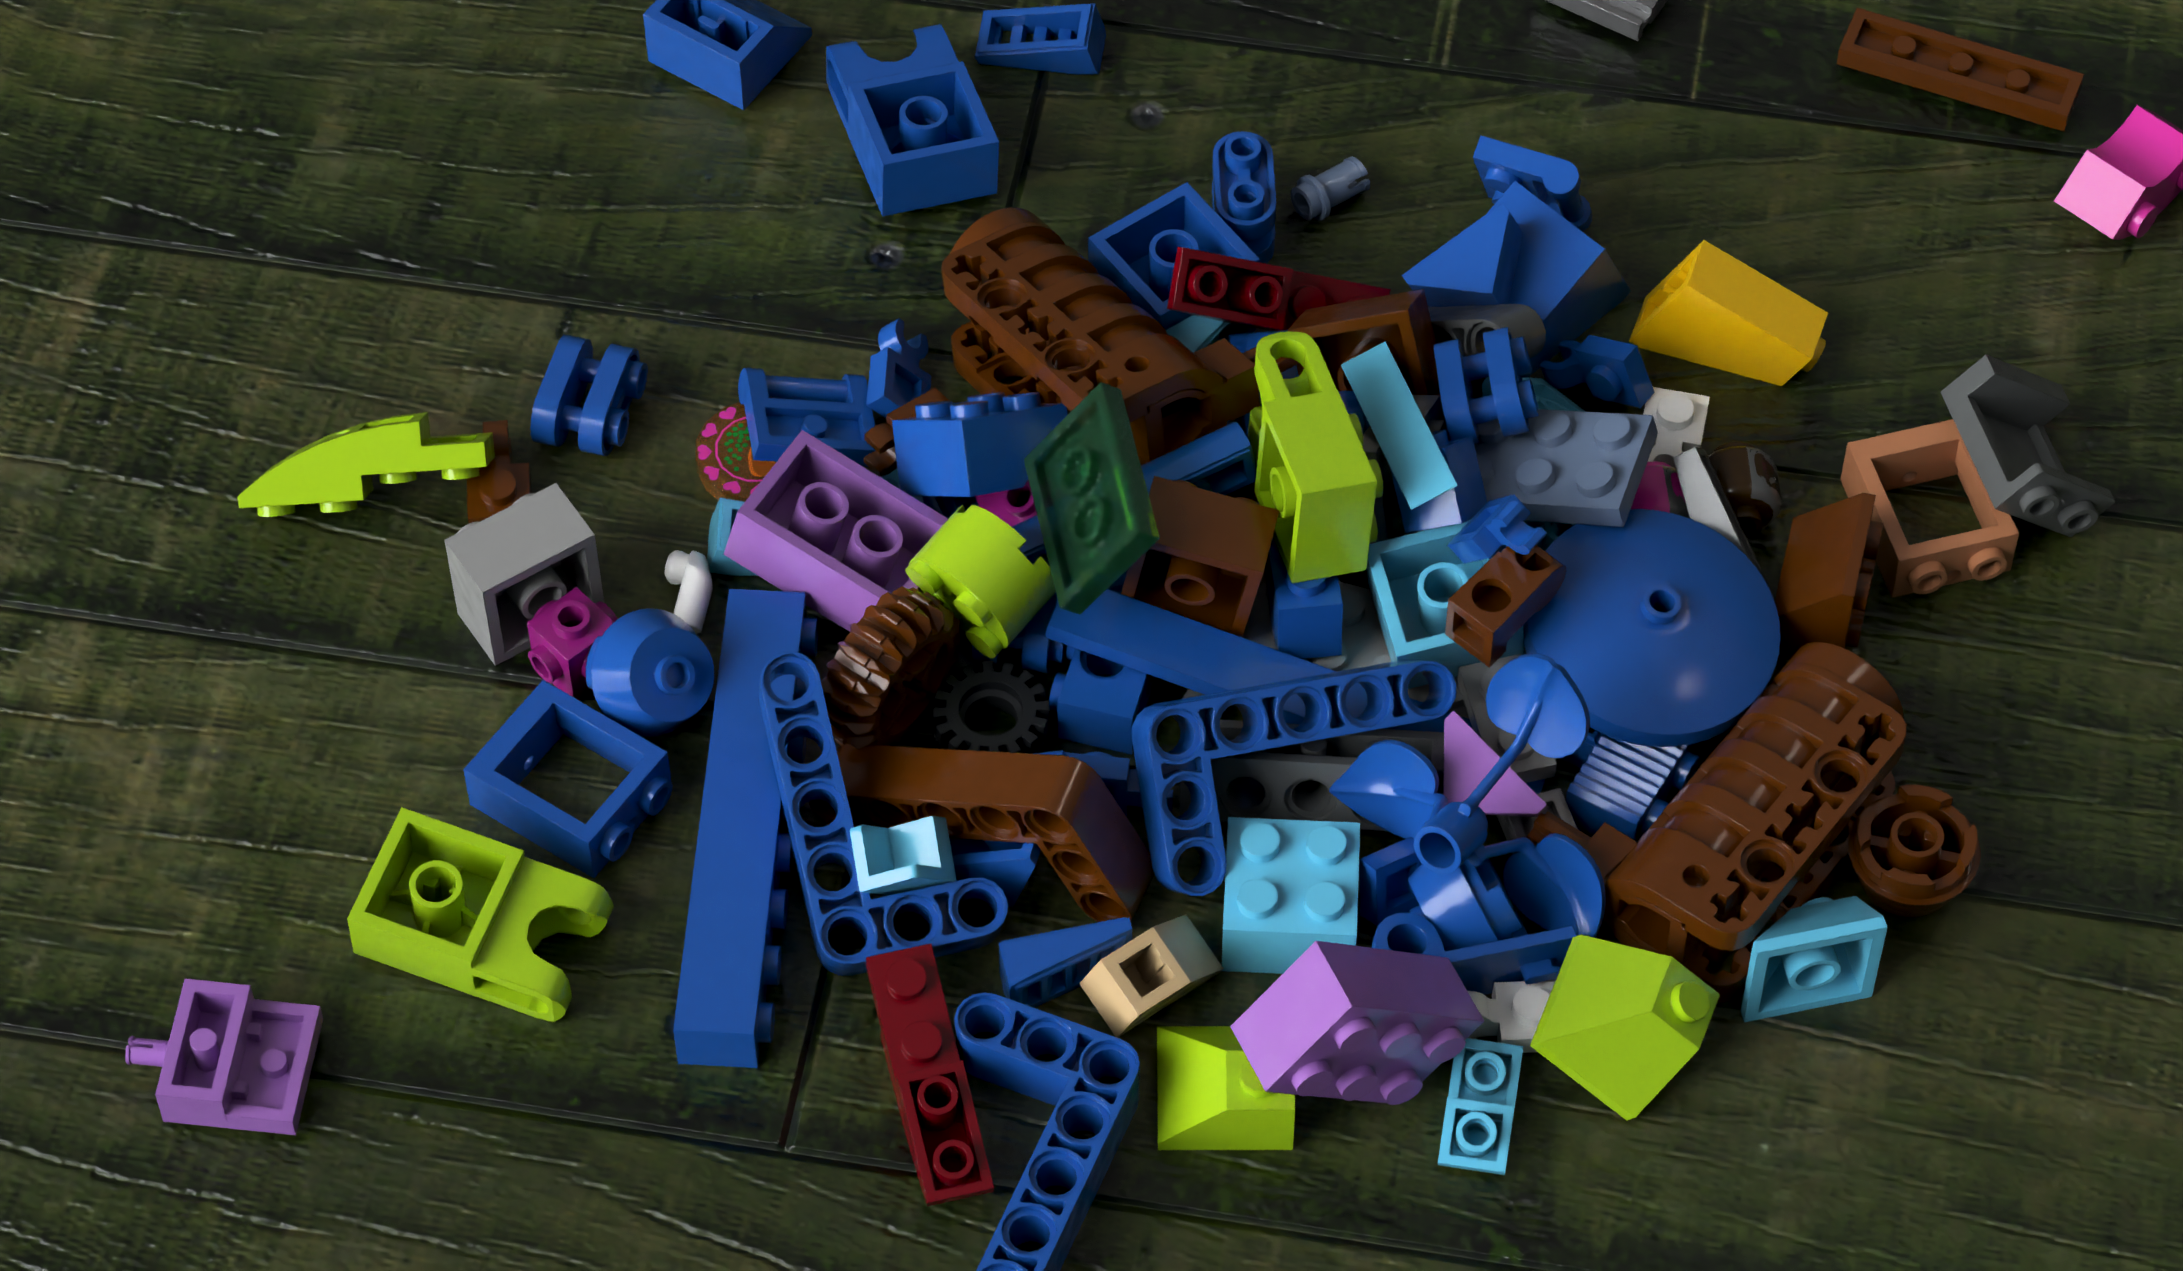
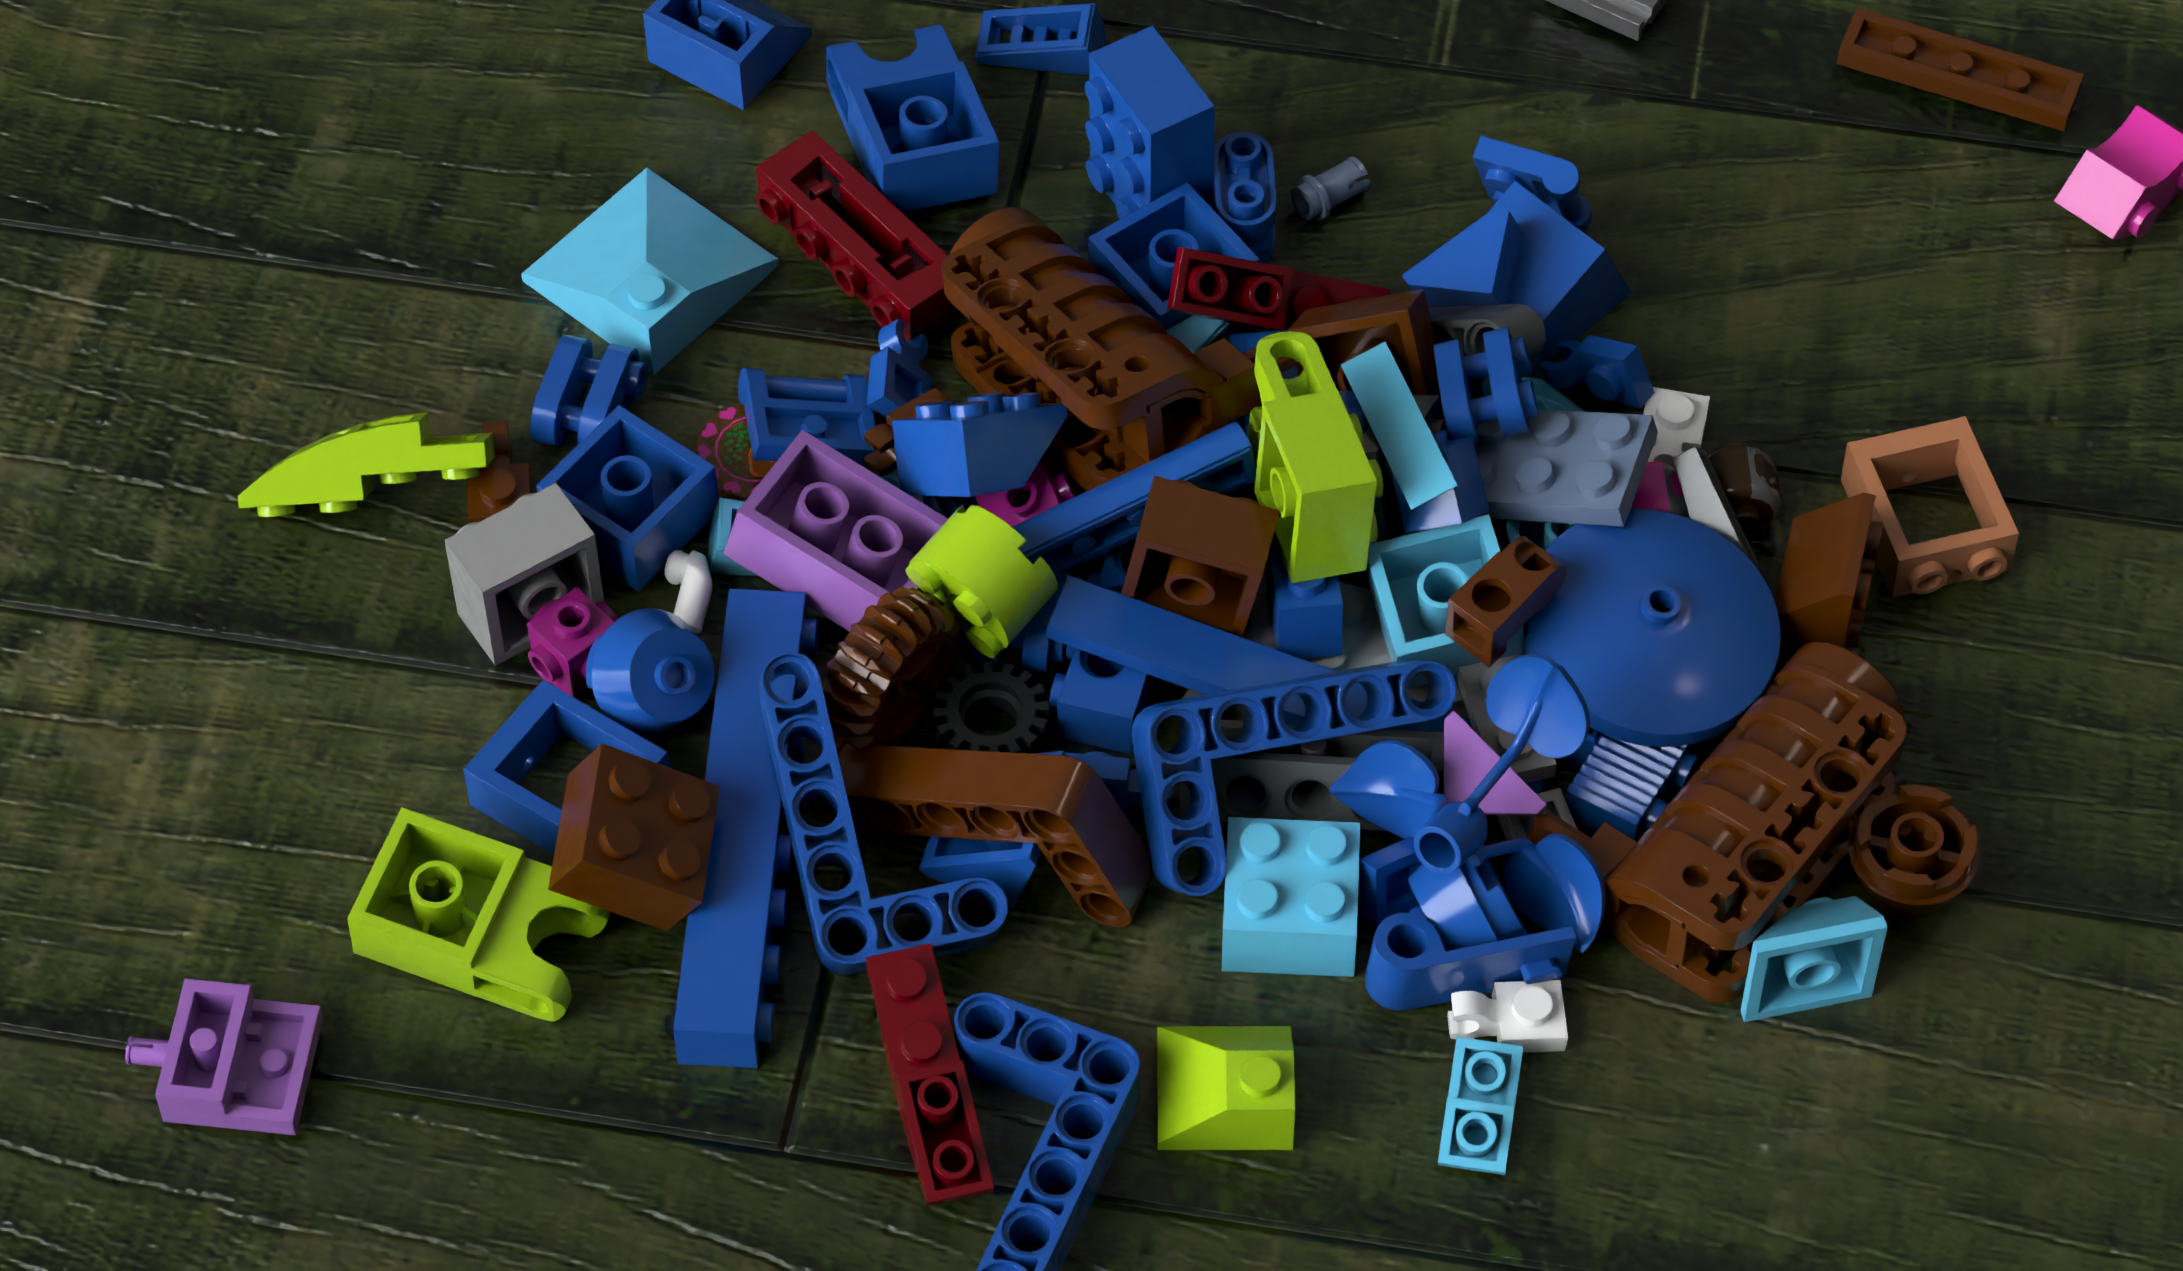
(634, 837): none -> reddish brown brick
(636, 494): none -> blue brick
(650, 269): none -> medium azure slope
(800, 198): none -> dark red brick
(903, 856): medium azure panel -> none
(1056, 961): blue slope -> none
(1091, 498): clear green plate -> none
(1146, 123): none -> blue brick
(1149, 974): tan slope -> none
(1357, 1024): medium lavender brick -> none
(1494, 528): blue plate -> none
(1623, 1021): lime slope -> none
(1730, 319): yellow slope -> none
(2002, 426): dark grey panel -> none

